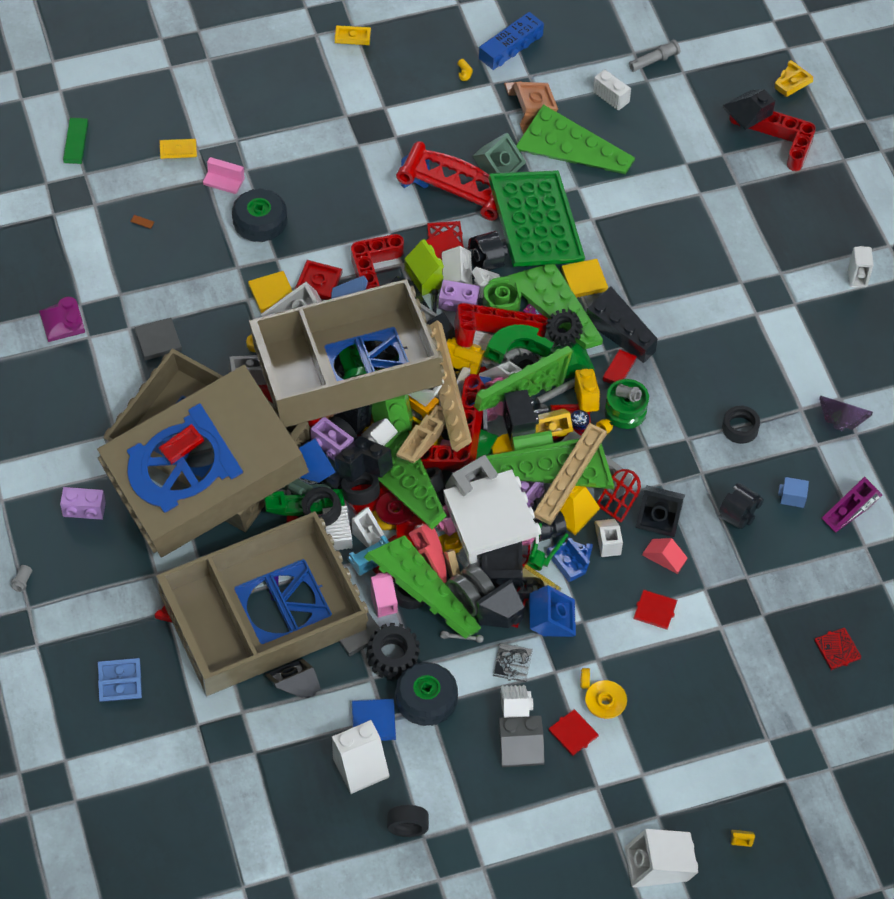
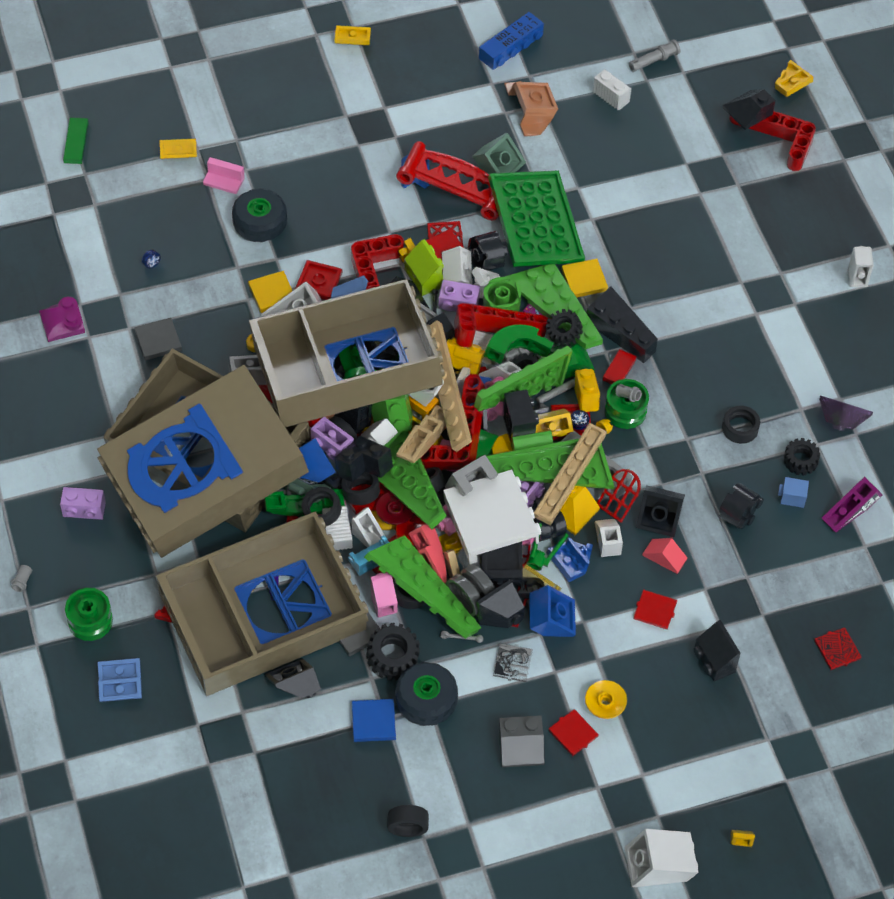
(89, 614): none -> green wheel
(142, 221): dark orange piece -> none
(151, 258): none -> clear blue tile
(181, 444): red tile -> none
(360, 756): white slope -> none
(409, 246): none -> yellow tile
(466, 70): yellow arm -> none
(516, 701): white brick -> none
(566, 141): bright green wing -> none
(585, 678): yellow tile -> none
(717, 651): none -> black slope
(797, 465): none -> black tyre

